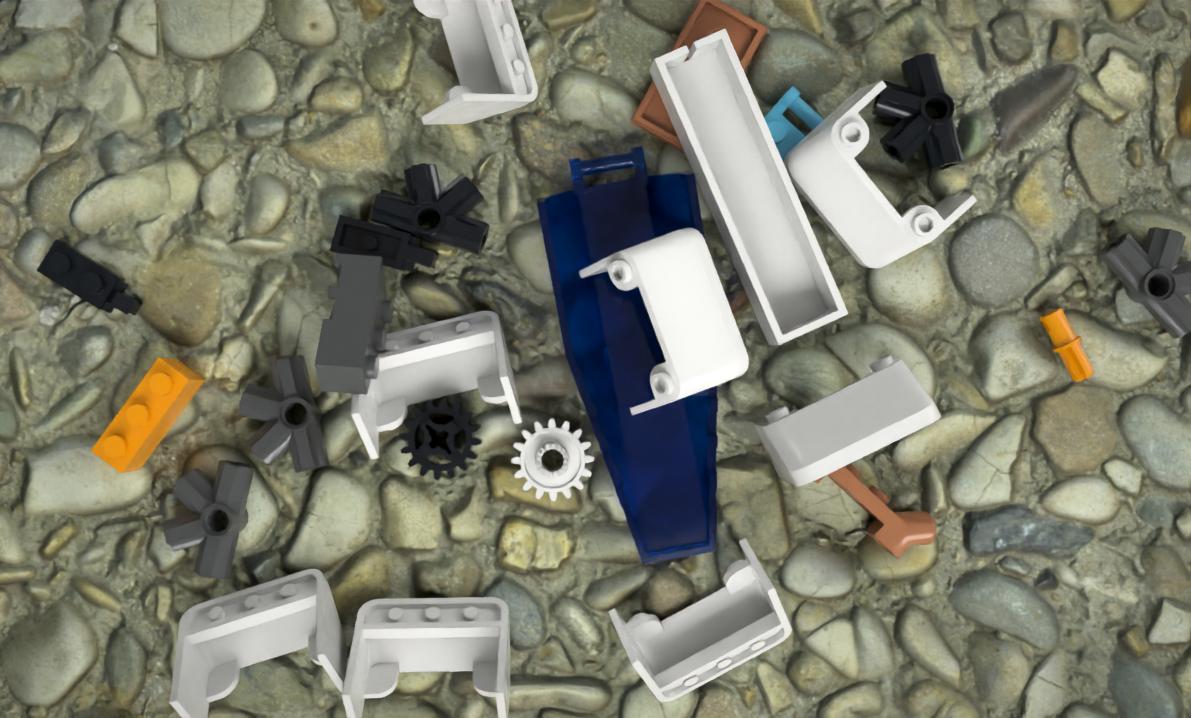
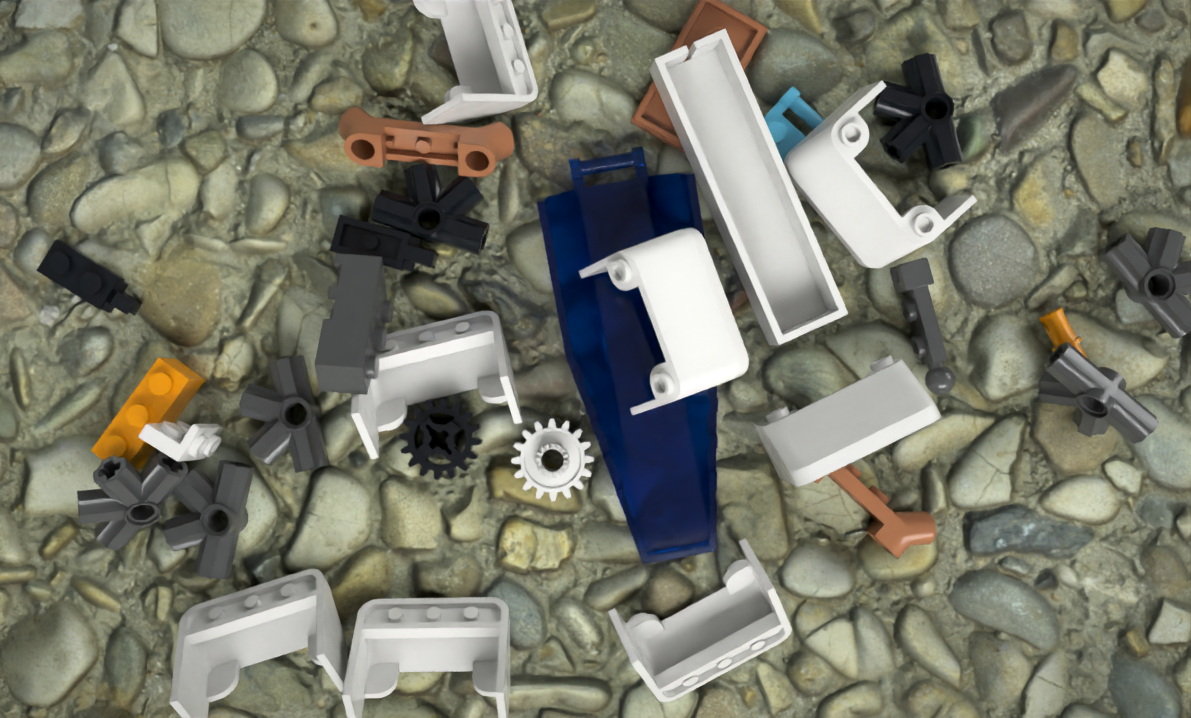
(127, 497): none -> dark grey piece
(182, 440): none -> white bracket
(470, 149): none -> nougat plate
(913, 280): none -> dark grey plate
(1096, 394): none -> dark grey piece

